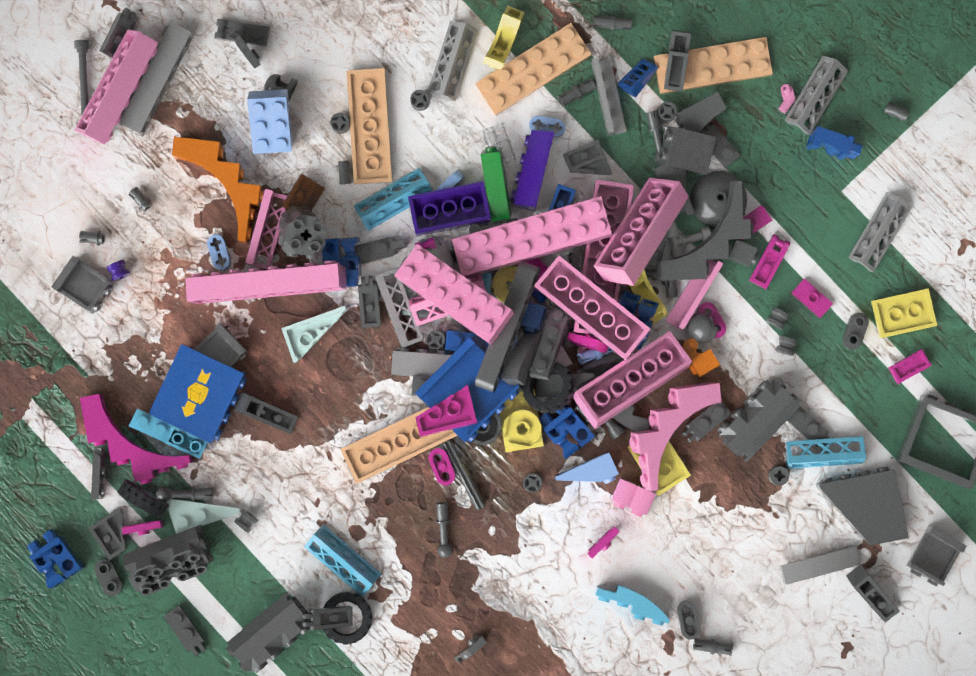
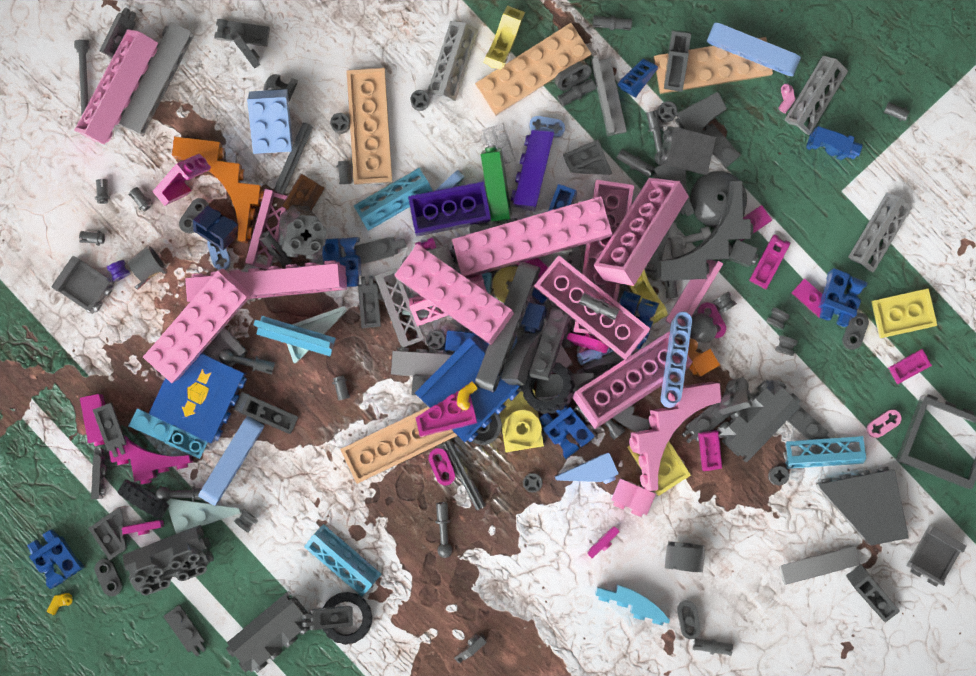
(59, 600): none -> yellow arm
(102, 192): none -> dark grey pin
(110, 429): none -> dark grey hinge
(146, 265): none -> dark grey hat
(174, 186): none -> dark pink panel
(191, 213): none -> dark grey plate
(197, 325): none -> bright pink brick
(215, 228): none -> dark blue piece
(227, 356): none -> dark grey pin
(231, 460): none -> light blue beam
(282, 258): none -> dark grey pin
(293, 158): none -> dark grey axle
(295, 335): none -> medium azure fence
(341, 387): none -> dark grey pin
(463, 396): none -> yellow arm
(573, 75): none -> dark grey plate
(599, 306): none -> dark grey pin
(635, 162): none -> dark grey pin
(671, 367): none -> light blue beam
(684, 556): none -> dark grey brick
(710, 450): none -> dark pink plate
(724, 302): none -> dark grey wheel
(735, 396): none -> dark grey wing
(753, 49): none -> light blue beam
(834, 299): none -> blue hips
(881, 420): none -> bright pink beam

